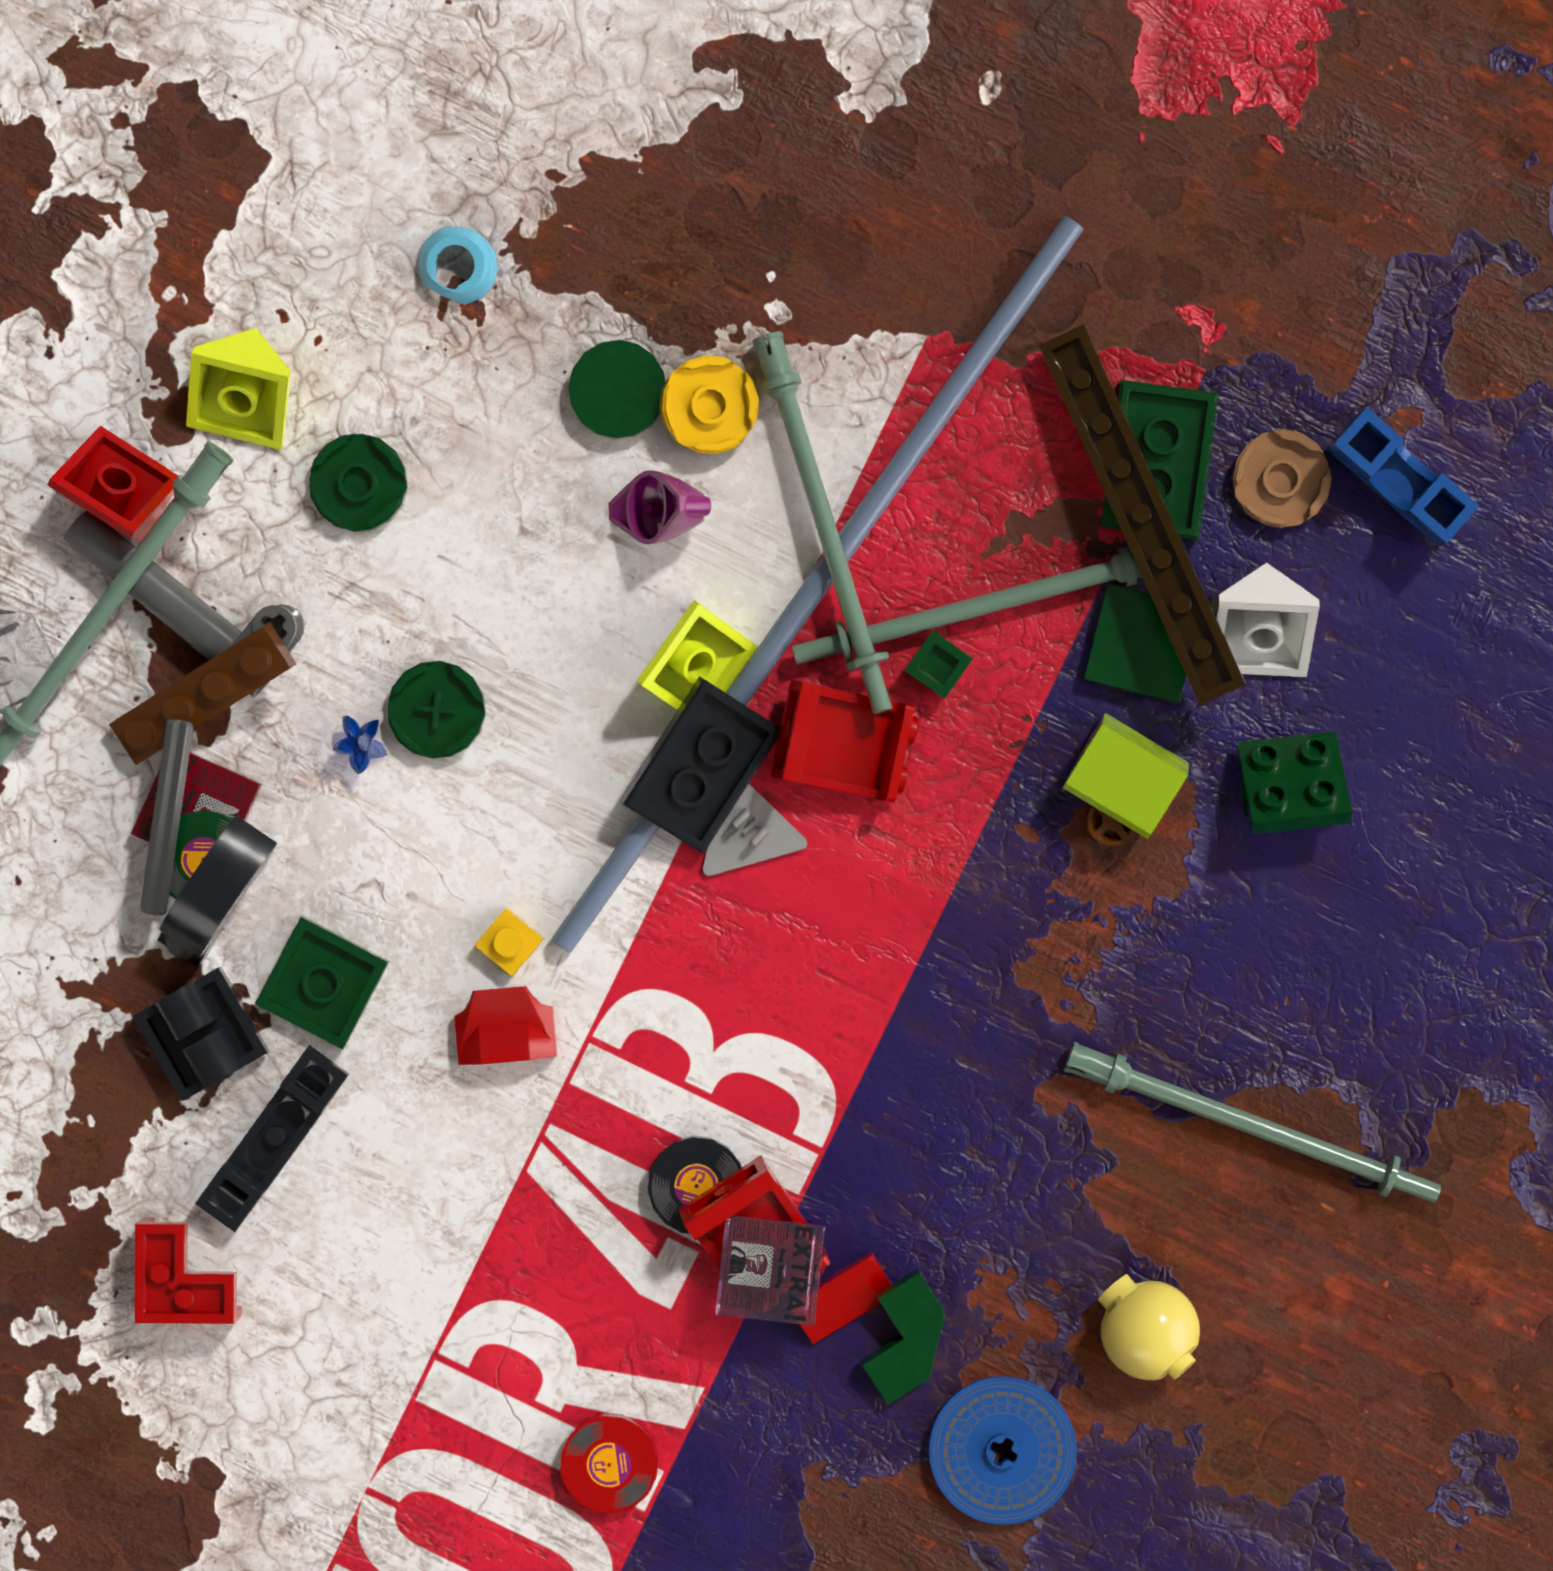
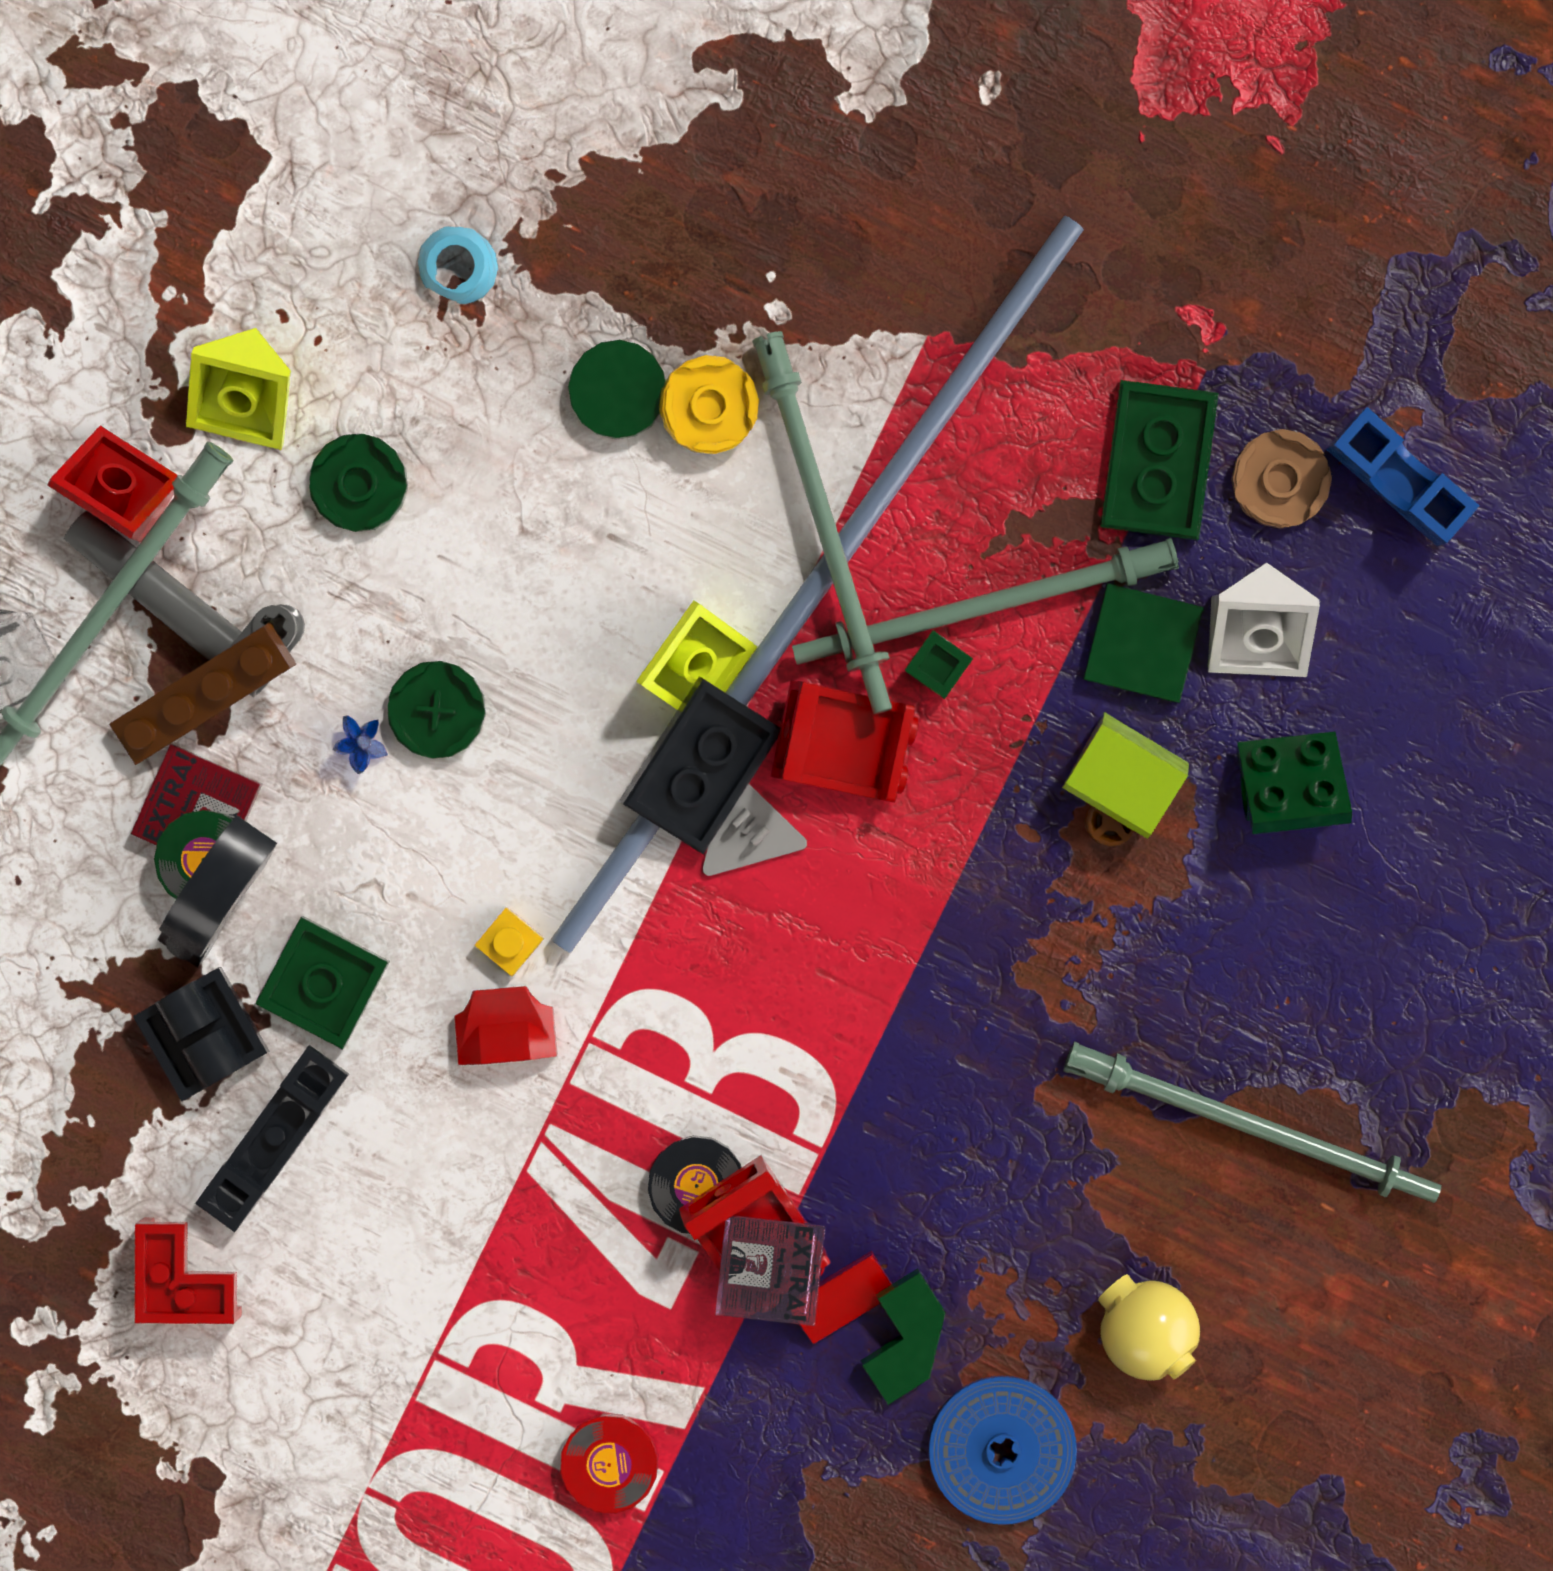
(166, 817): dark grey axle -> none
(658, 507): magenta hat -> none
(1142, 515): dark brown plate -> none

